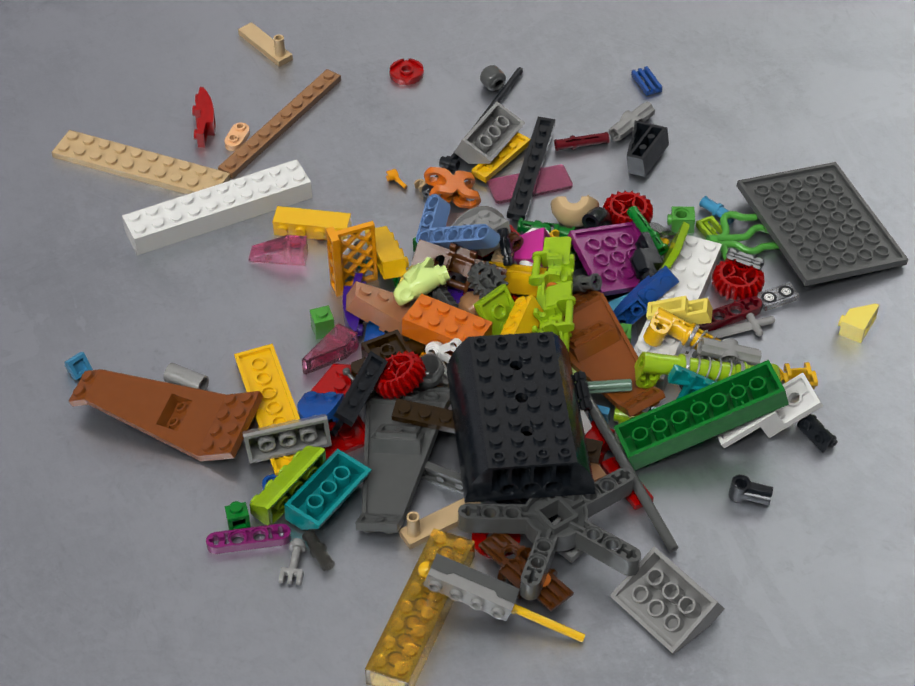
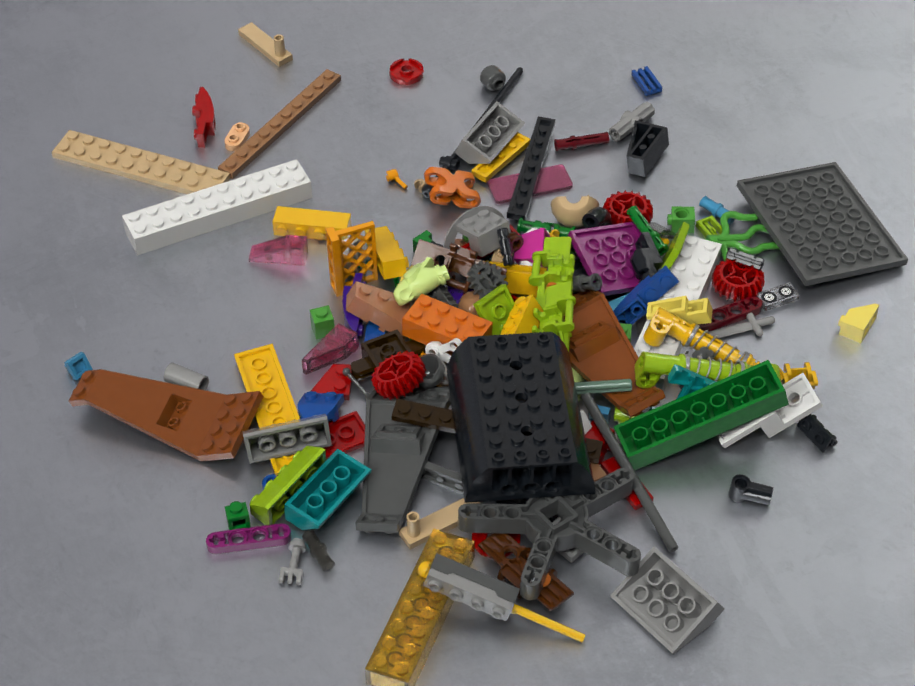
(359, 391): black fence -> none
(434, 229): medium blue beam -> none
(582, 391): black axle -> none
(727, 350): light grey piece -> none

